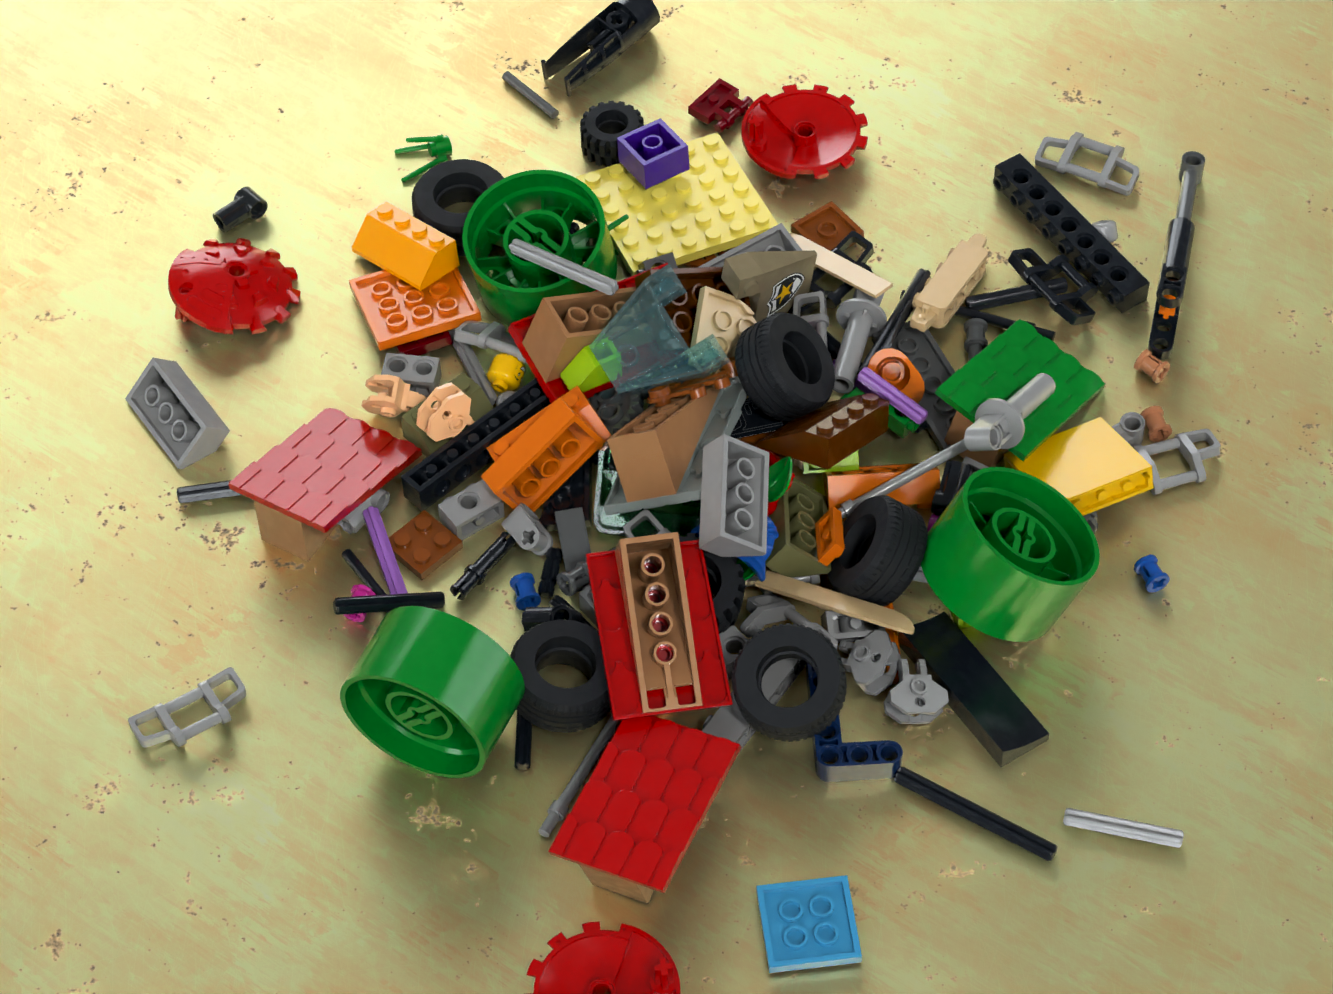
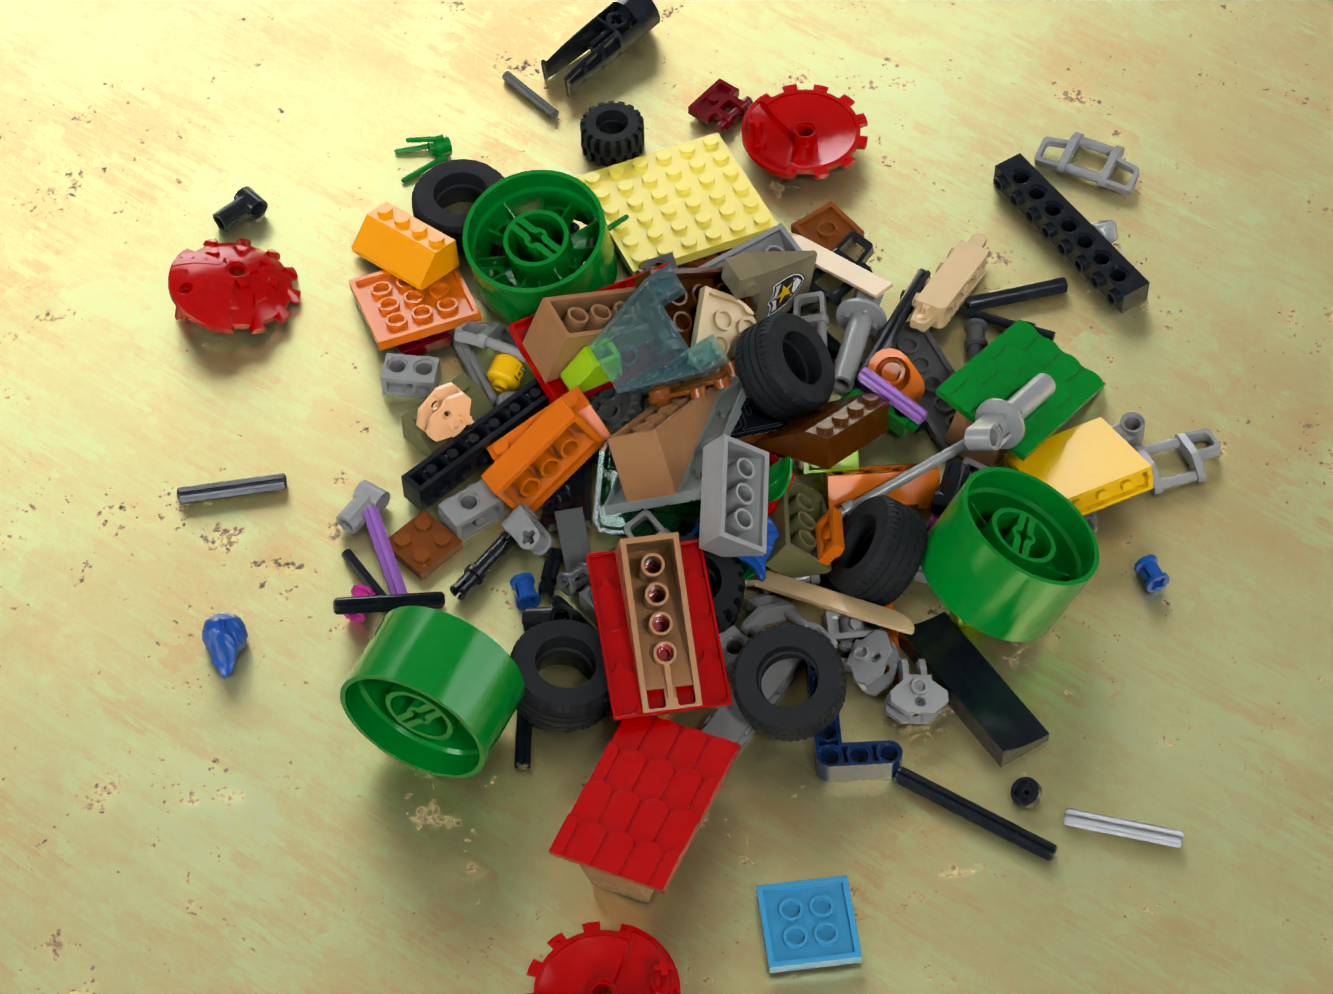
(176, 413): light grey slope -> none
(205, 691): light grey bar -> none
(224, 639): none -> blue hair
(320, 478): piece -> none
(392, 398): light nougat hinge -> none
(559, 807): light grey bar -> none
(564, 267): light grey axle -> none
(653, 153): dark purple brick -> none
(1026, 792): none -> black tile
(1041, 272): black bar -> none
(1152, 366): nougat bush -> none
(1156, 424): nougat bush -> none
(1176, 258): black piece -> none

